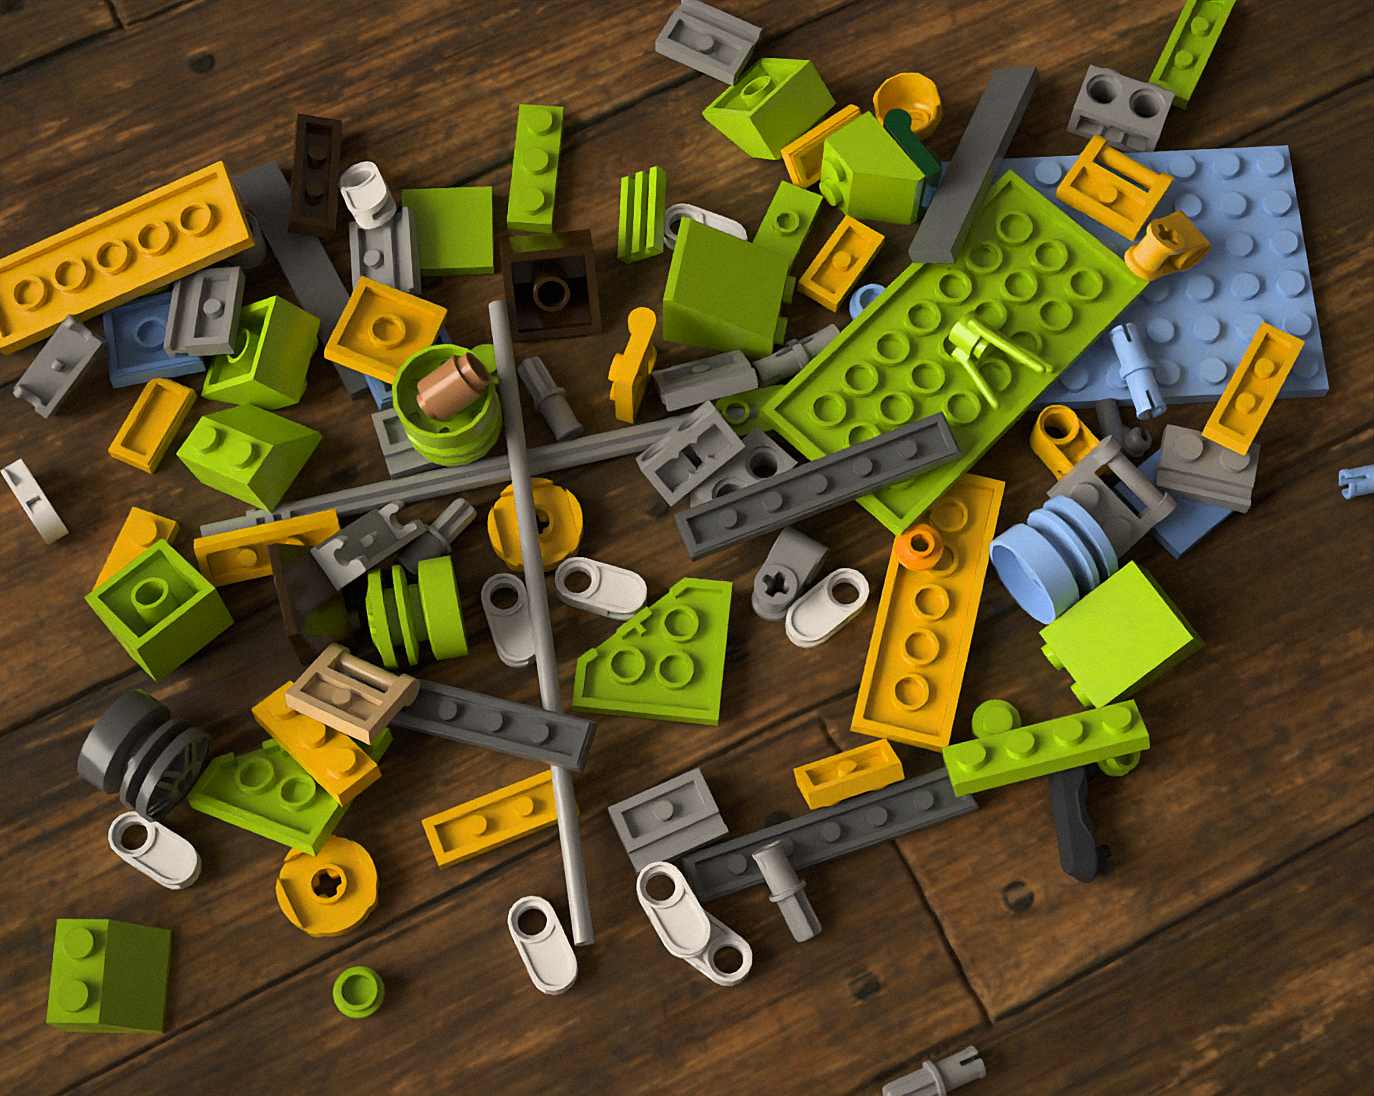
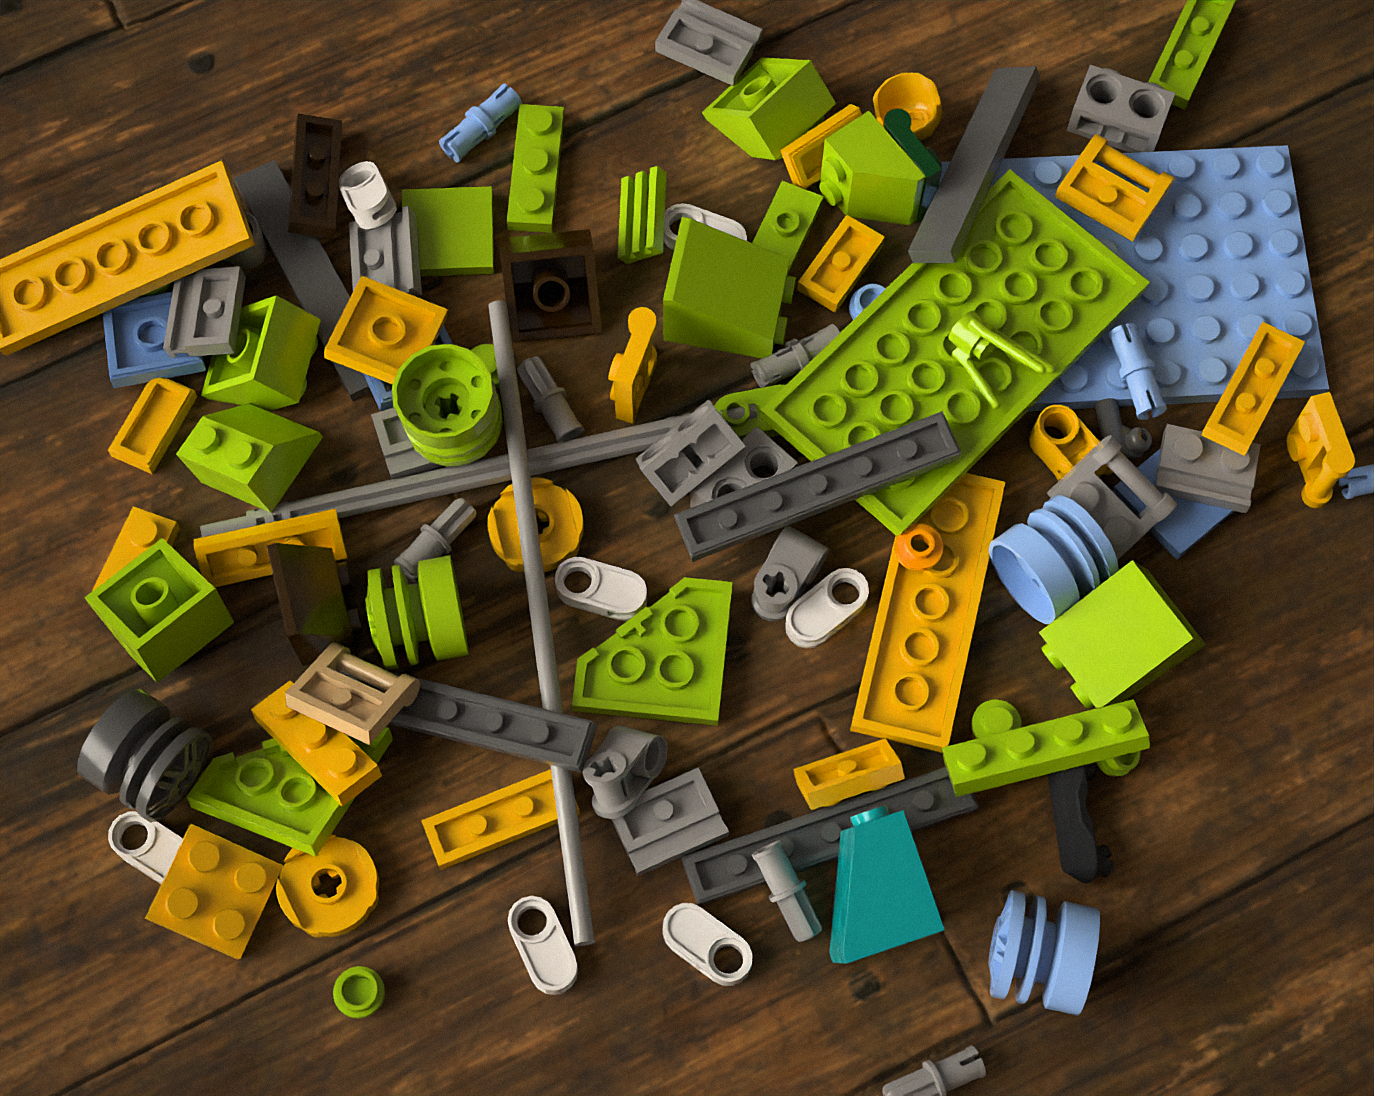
(34, 501): white piece -> none
(59, 366): light grey hinge -> none
(109, 977): lime slope -> none
(214, 891): none -> yellow plate
(365, 544): light grey hinge -> none
(452, 387): medium nougat brick -> none
(480, 123): none -> light blue pin
(512, 626): white piece -> none
(623, 769): none -> light grey piece
(678, 919): white piece -> none
(704, 380): light grey plate -> none
(879, 888): none -> teal slope
(1044, 952): none -> light blue wheel
(1168, 247): yellow piece -> none
(1320, 448): none -> yellow plate

